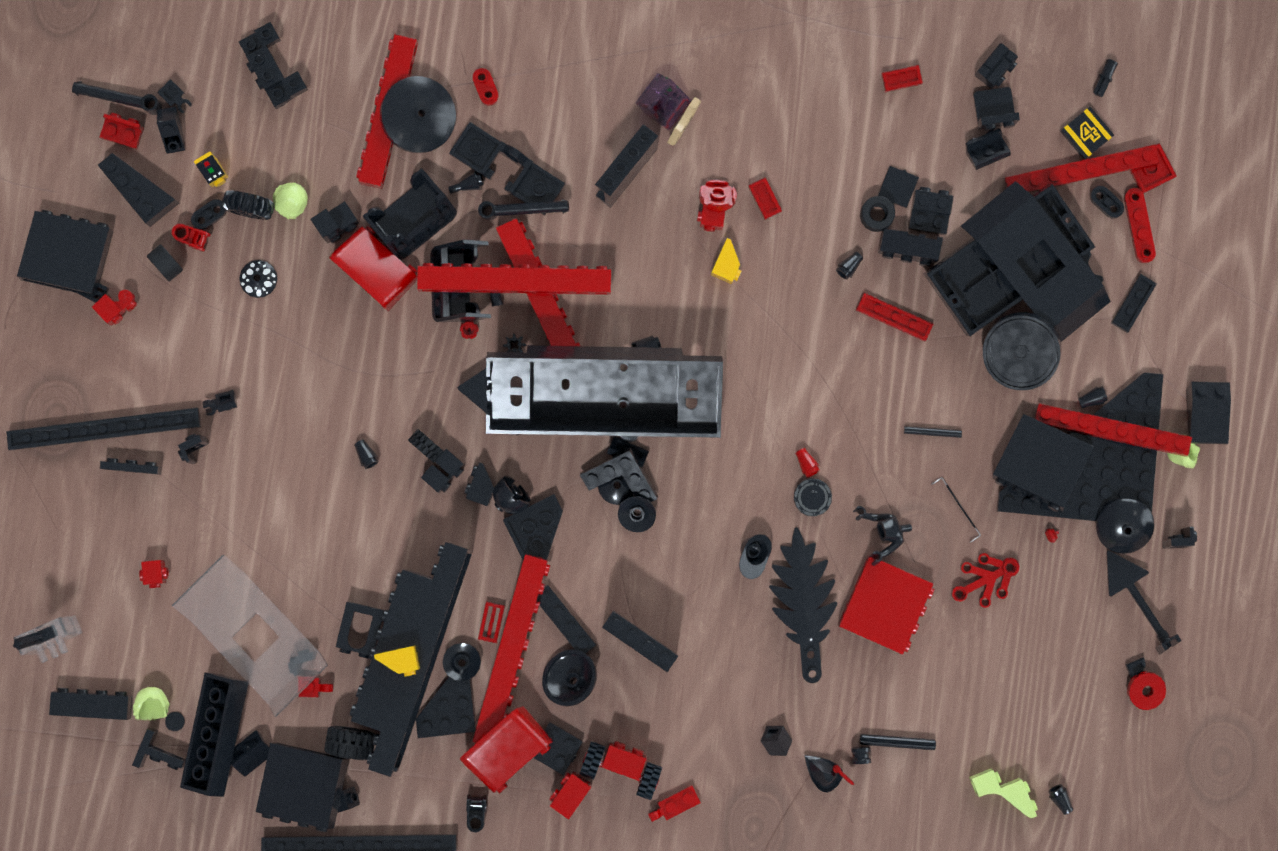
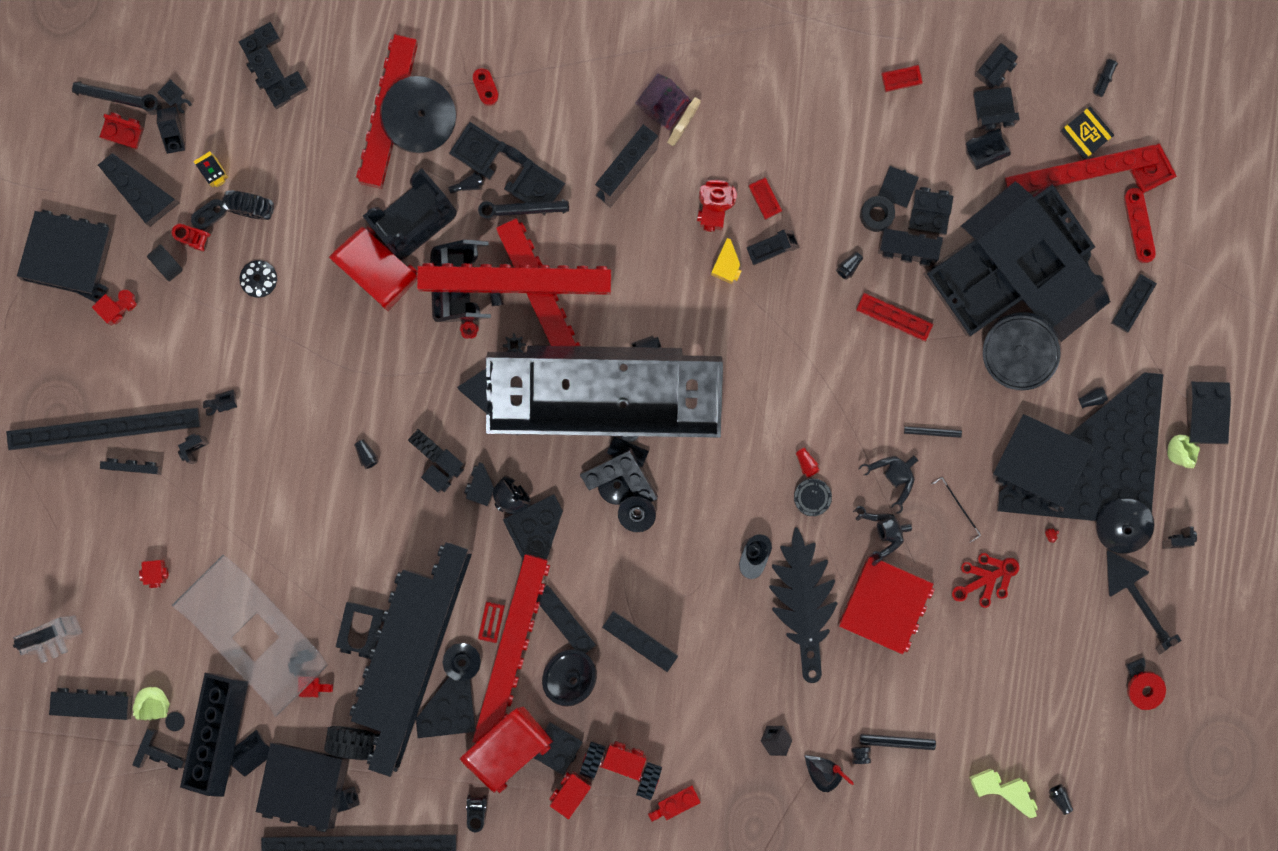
(290, 200): yellowish green hair -> none
(335, 222): black brick -> none
(400, 660): yellow slope -> none
(773, 246): none -> black bracket
(897, 474): none -> black piece
(1108, 200): black plate -> none
(1114, 430): red plate -> none

